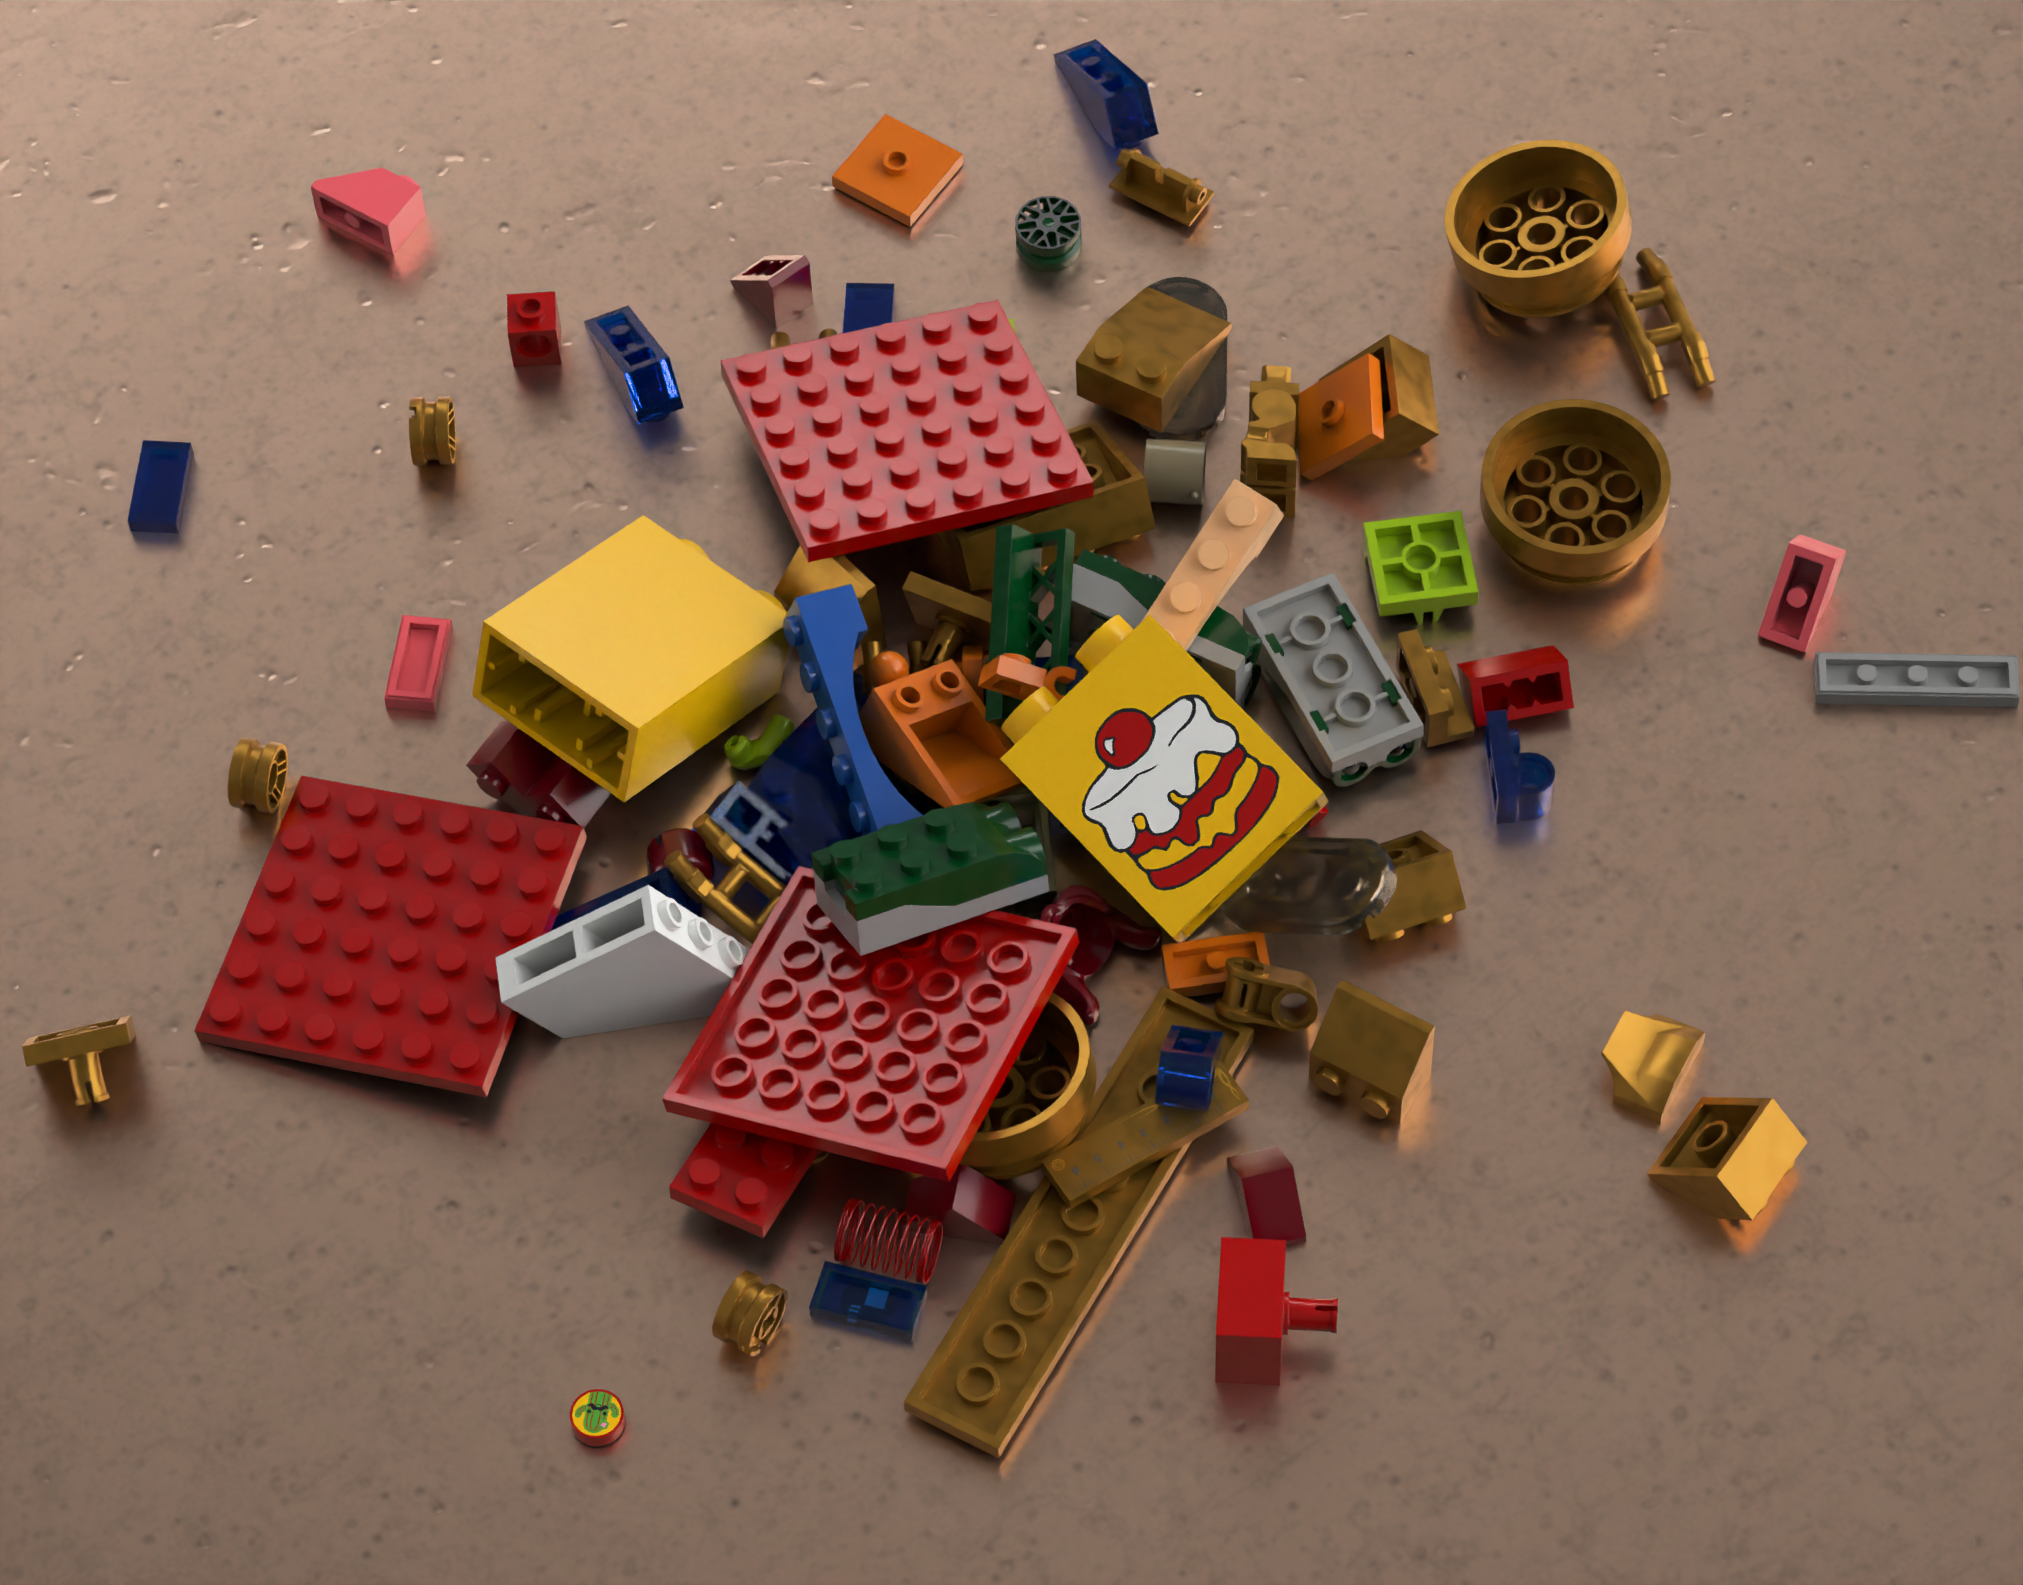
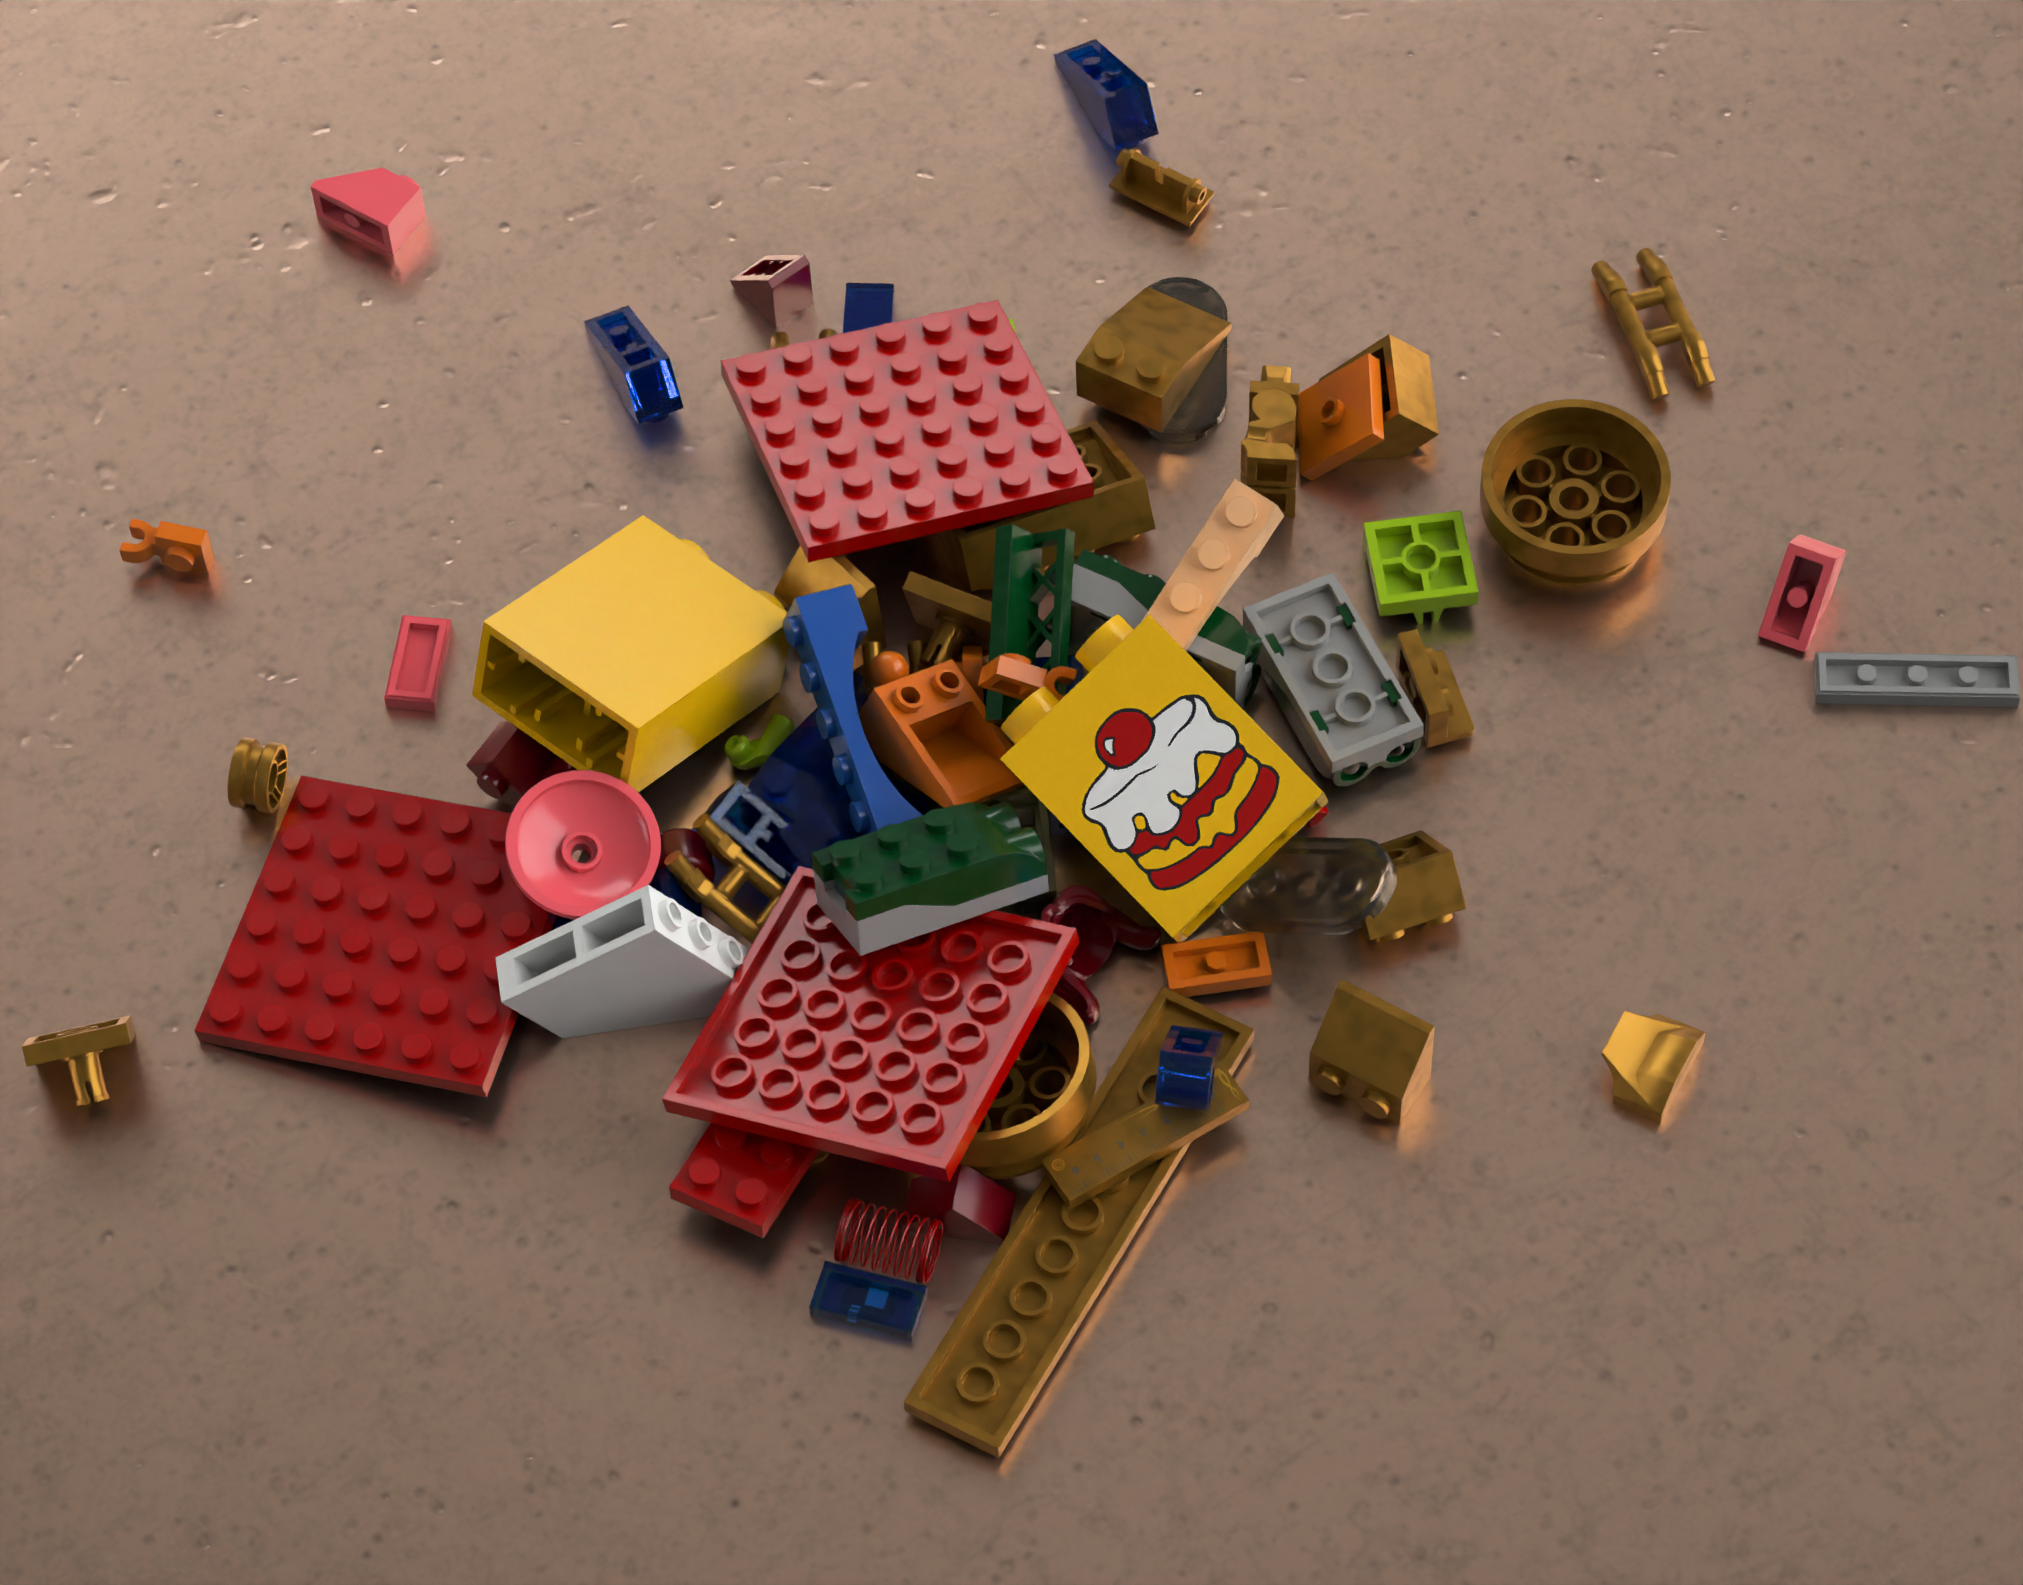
(160, 487): clear blue tile -> none
(176, 544): none -> orange plate
(432, 431): pearl gold wheel -> none
(534, 329): red brick -> none
(586, 814): none -> coral dish
(597, 1417): tile -> none
(749, 1312): pearl gold wheel -> none
(897, 170): orange plate -> none
(1056, 219): dark green wheel -> none
(1175, 471): dark tan piece -> none
(1258, 1311): red brick -> none
(1263, 993): pearl gold piece -> none
(1268, 1195): dark red slope -> none
(1512, 769): clear blue plate -> none
(1518, 682): red brick -> none
(1539, 227): pearl gold wheel -> none
(1729, 1156): pearl gold slope -> none

